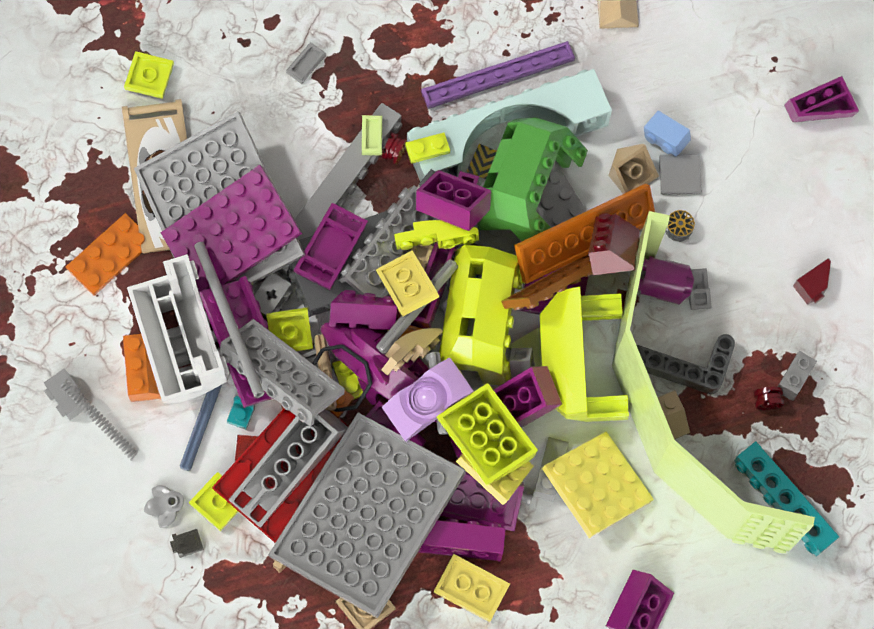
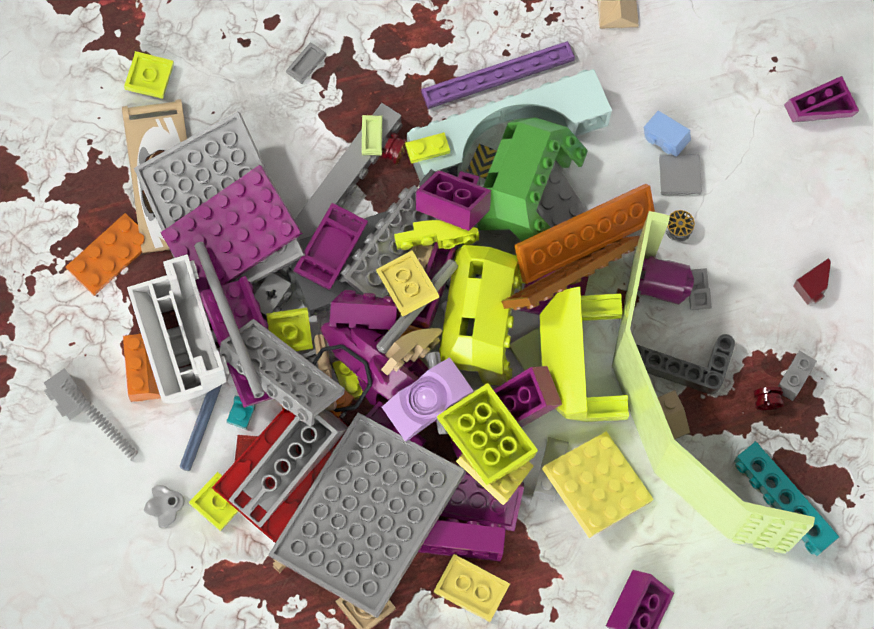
(186, 543): clear smoke bracket -> none
(521, 360): light grey brick -> none
(613, 245): dark red slope -> none
(632, 168): tan slope -> none

